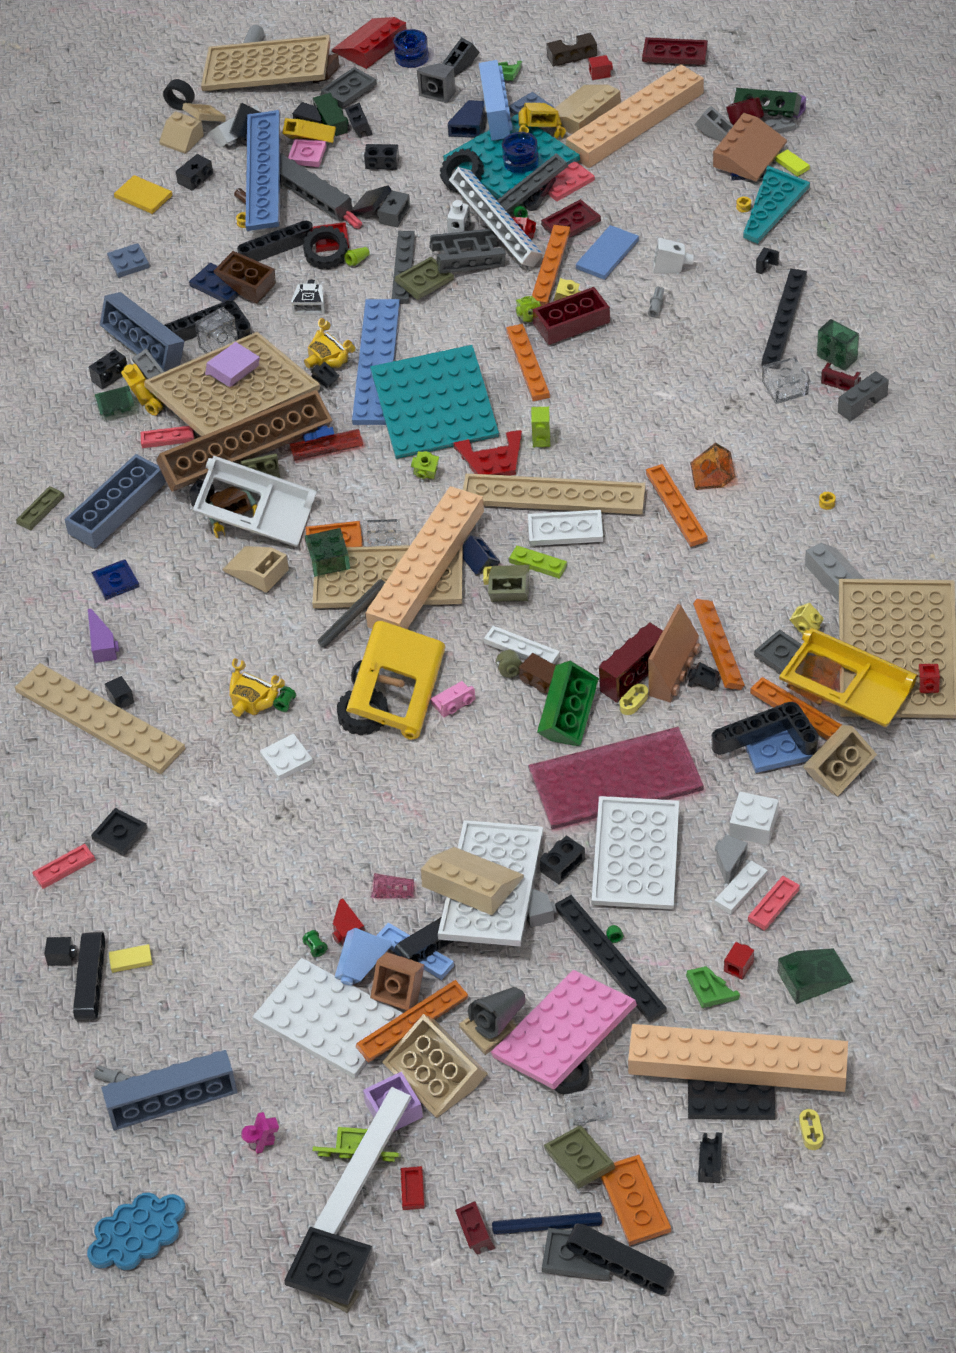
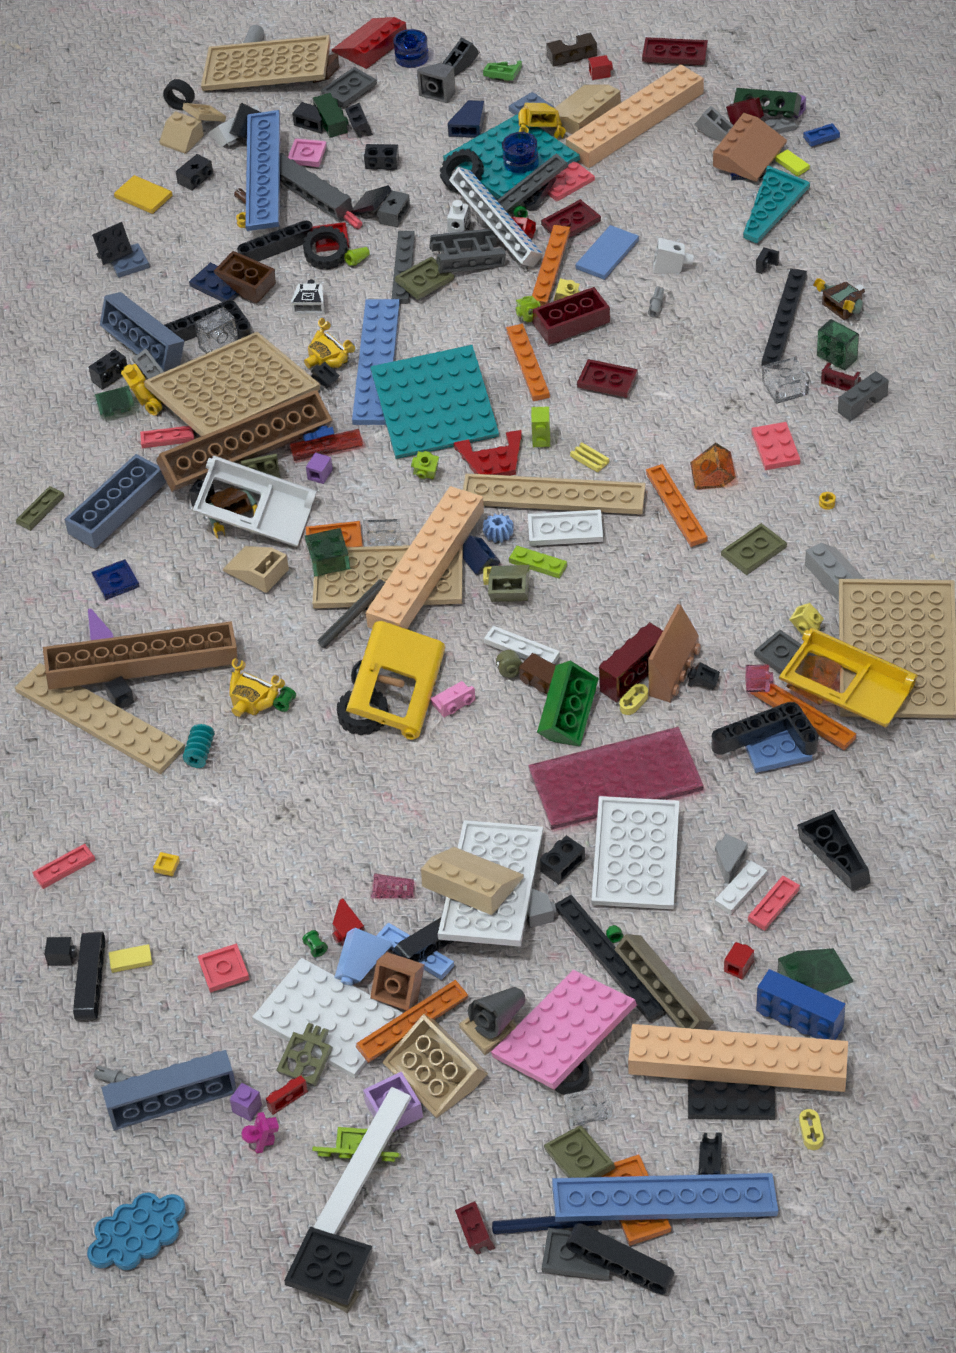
(112, 243): none -> black hinge
(119, 831): black plate -> none
(139, 655): none -> medium nougat brick
(166, 864): none -> yellow plate
(198, 745): none -> teal piece
(223, 968): none -> coral plate
(232, 364): lavender container -> none
(245, 1102): none -> medium lavender brick
(286, 757): white plate -> none
(287, 1094): none -> red plate
(308, 130): yellow slope -> none
(311, 1039): none -> olive piece
(319, 468): none -> medium lavender brick
(412, 1188): red tile -> none
(495, 99): light blue brick -> none
(498, 528): none -> light blue gear
(591, 456): none -> light yellow tile
(607, 378): none -> dark red plate
(662, 983): none -> dark tan brick
(664, 1197): none -> medium blue plate
(710, 988): bright green wing -> none
(718, 644): orange plate -> none
(743, 208): yellow bush -> none
(753, 818): white brick -> none
(754, 549): none -> olive tile
(758, 678): none -> clear pink brick
(775, 446): none -> coral plate
(800, 1006): none -> blue brick
(821, 134): none -> blue plate
(835, 848): none -> black wedge
(840, 760): tan slope -> none
(841, 298): none -> torso
(929, 678): red bracket -> none

